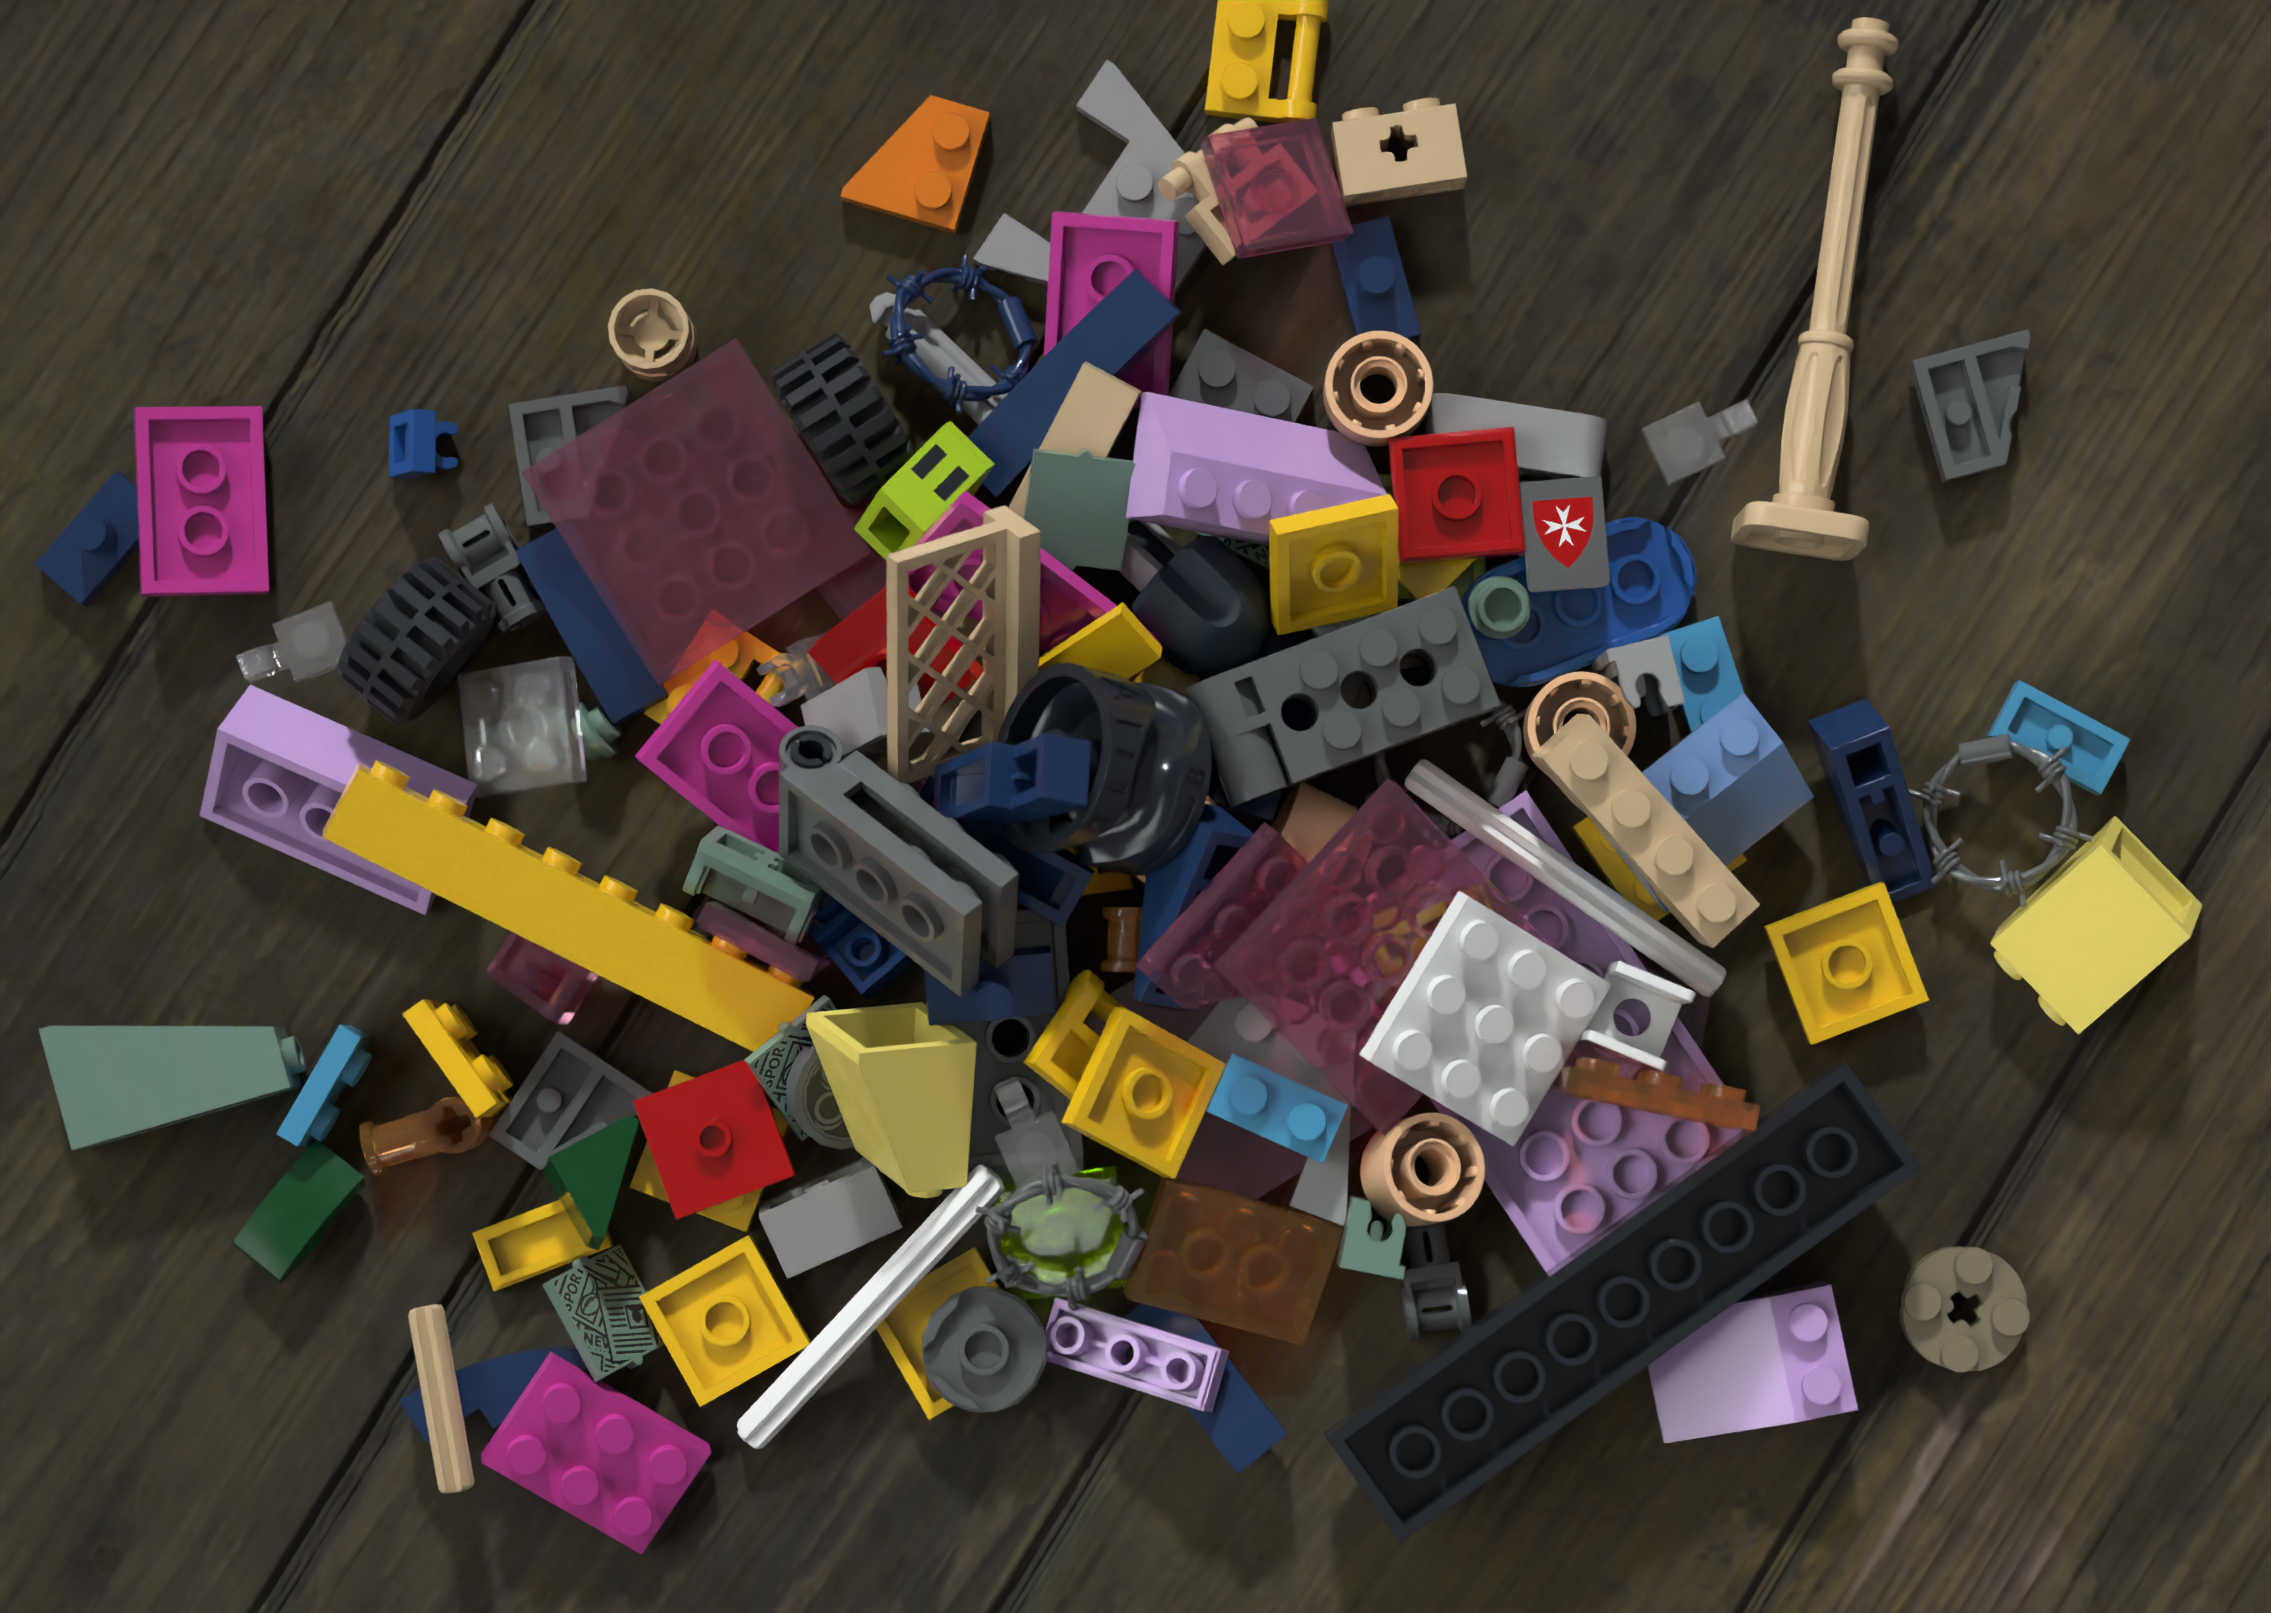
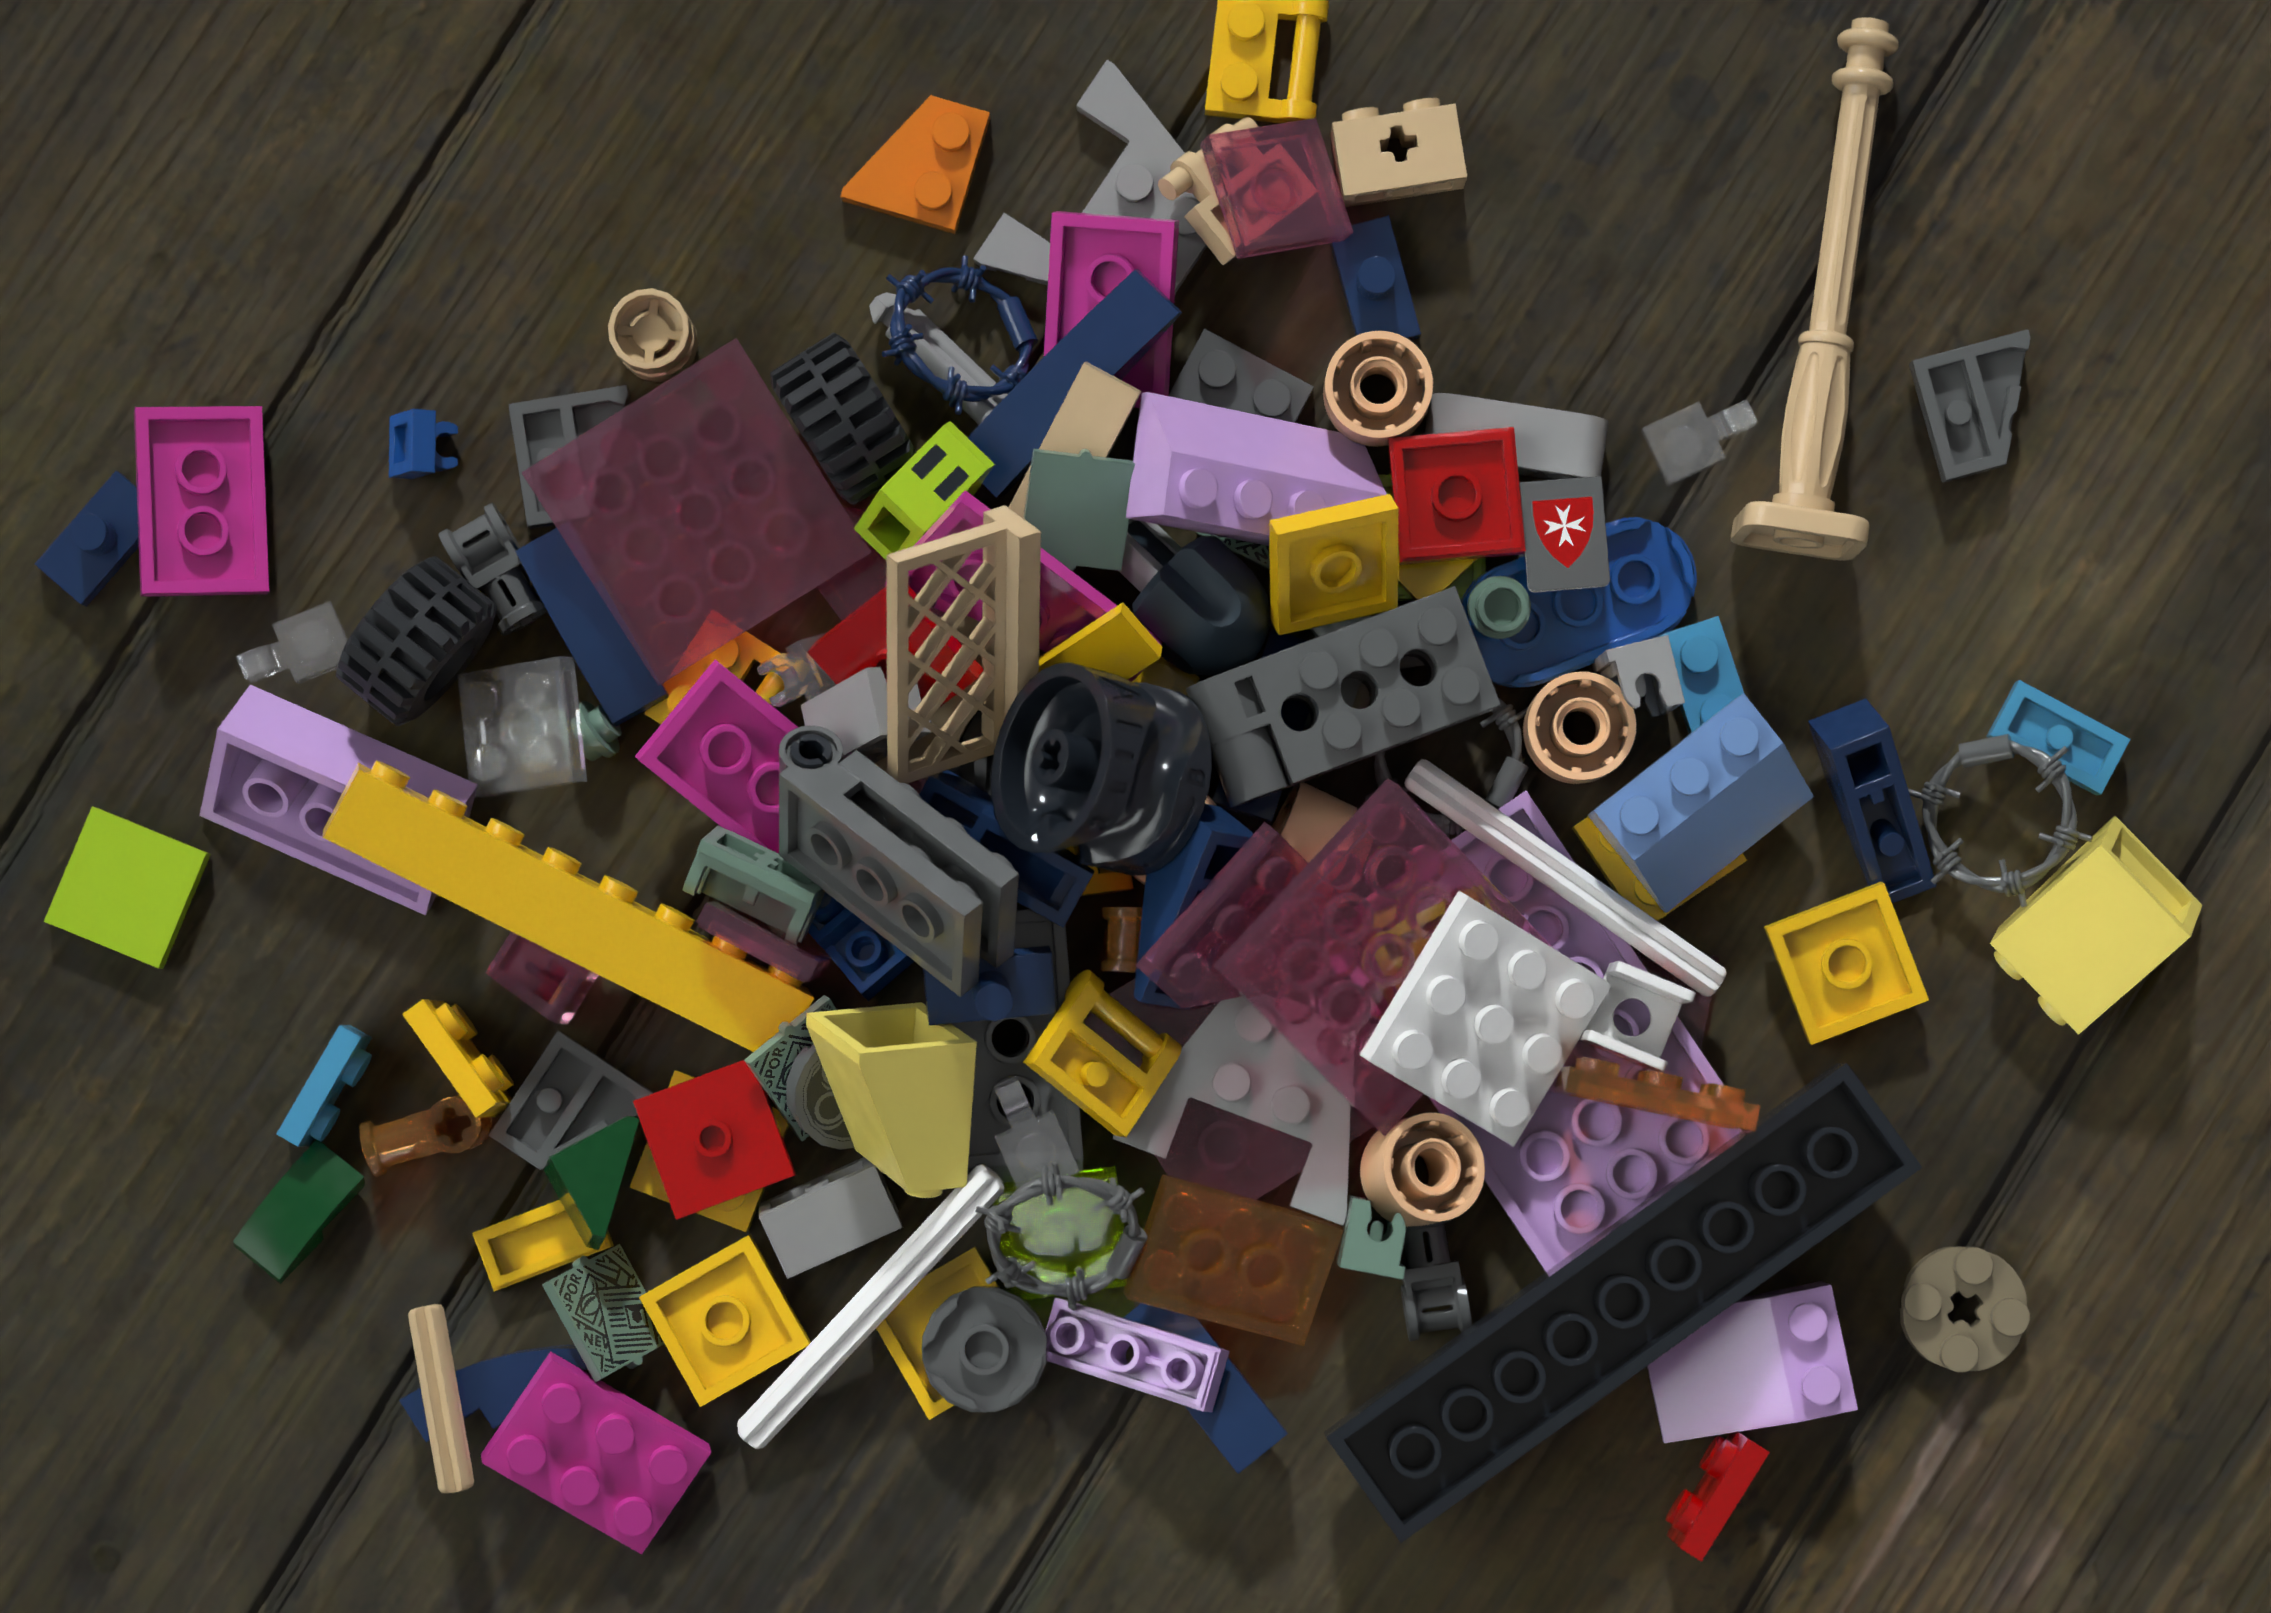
(127, 887): none -> lime tile
(151, 1077): sand green slope -> none
(1014, 782): dark blue slope -> none
(1143, 1092): yellow plate -> none
(1277, 1108): dark azure plate -> none
(1646, 828): tan arch -> none
(1702, 1514): none -> red plate

